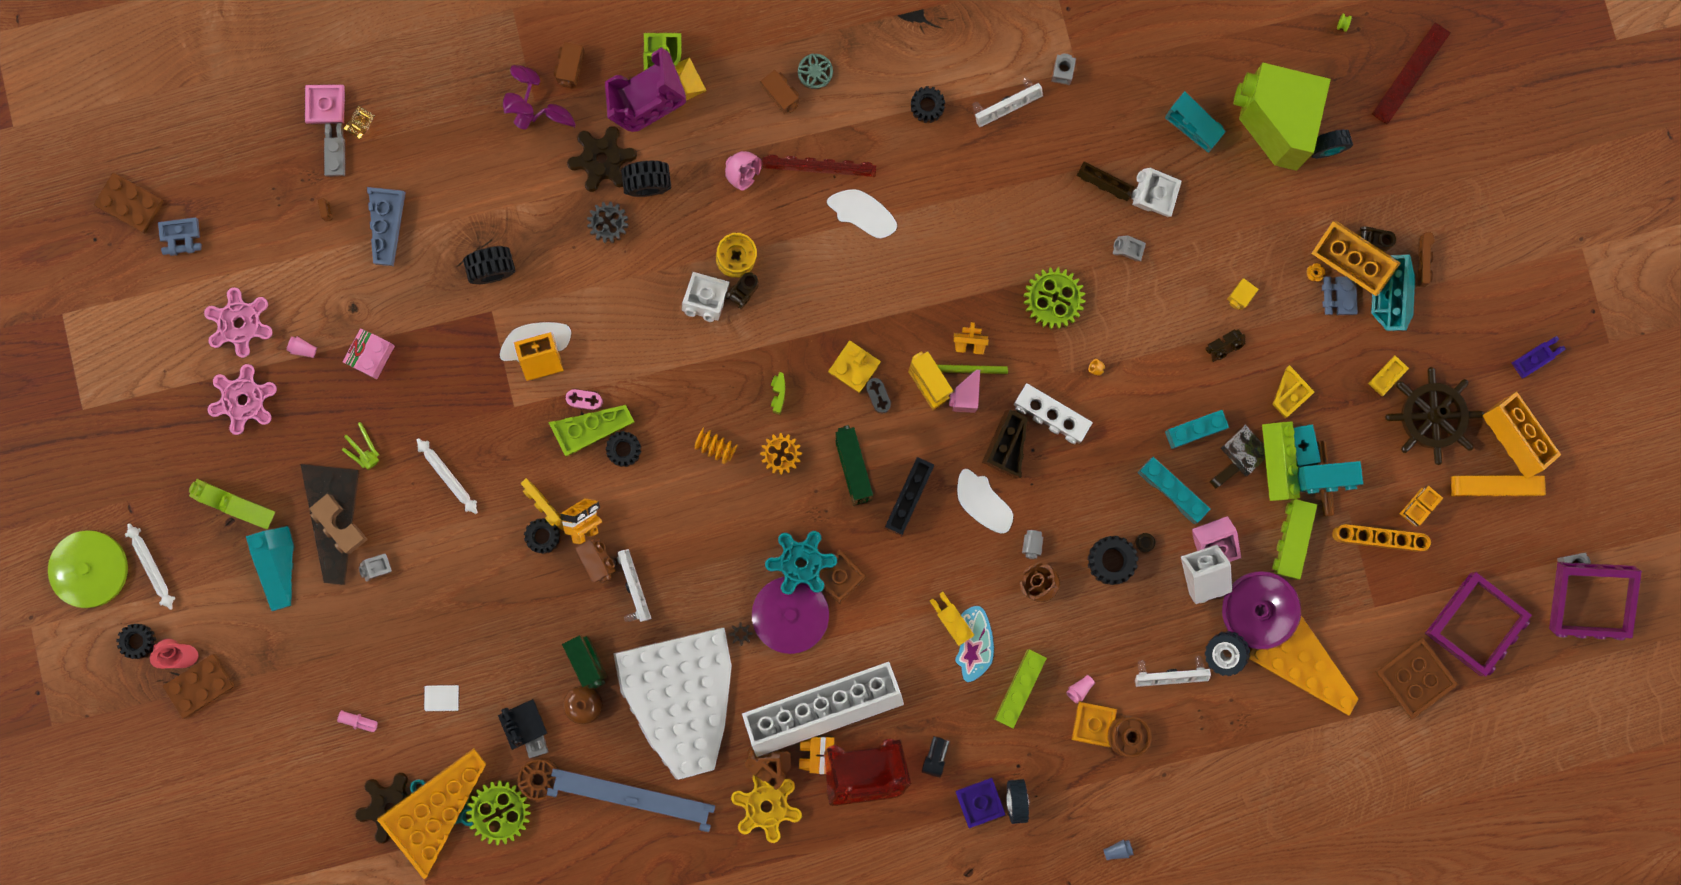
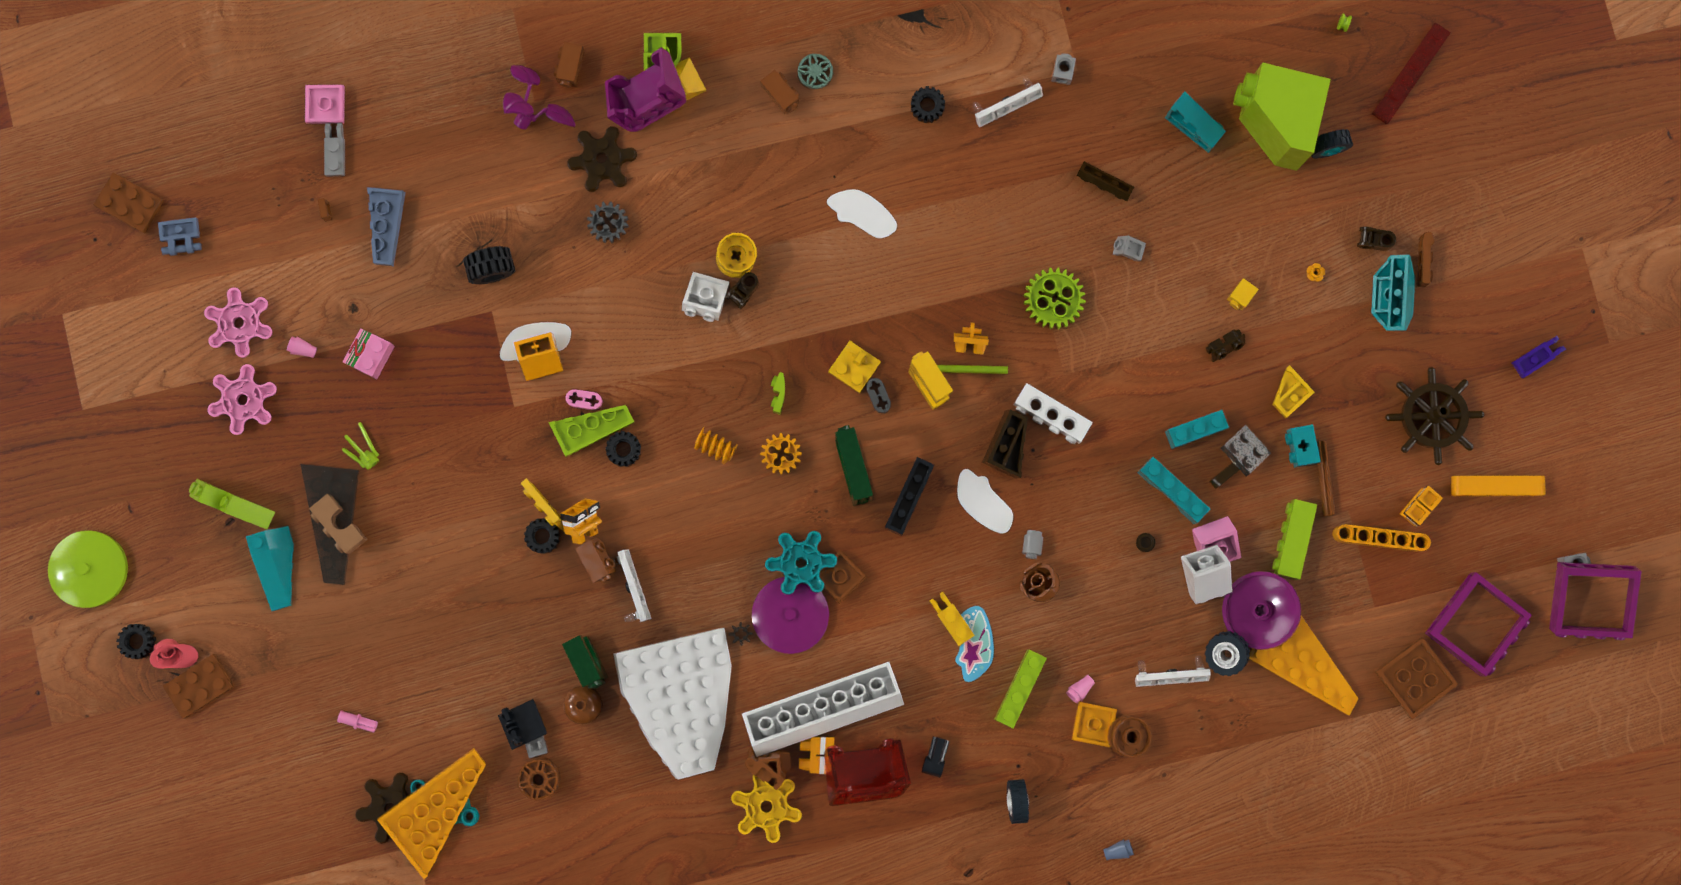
(150, 566): white wheel -> none
(359, 122): clear yellow brick -> none
(374, 567): light grey bracket -> none
(441, 698): white sticker -> none
(447, 476): white wheel -> none
(506, 828): lime gear -> none
(631, 797): sand blue piece -> none
(646, 178): black tyre -> none
(742, 168): bright pink cylinder -> none
(811, 165): clear red plate -> none
(966, 394): bright pink slope -> none
(980, 802): dark purple plate -> none
(1096, 367): light orange hinge -> none
(1129, 560): black tyre -> none
(1156, 192): white plate -> none
(1281, 461): lime brick -> none
(1330, 477): teal wedge -> none
(1345, 296): sand blue plate -> none
(1355, 258): light orange brick -> none
(1388, 375): yellow plate -> none
(1521, 435): light orange brick -> none

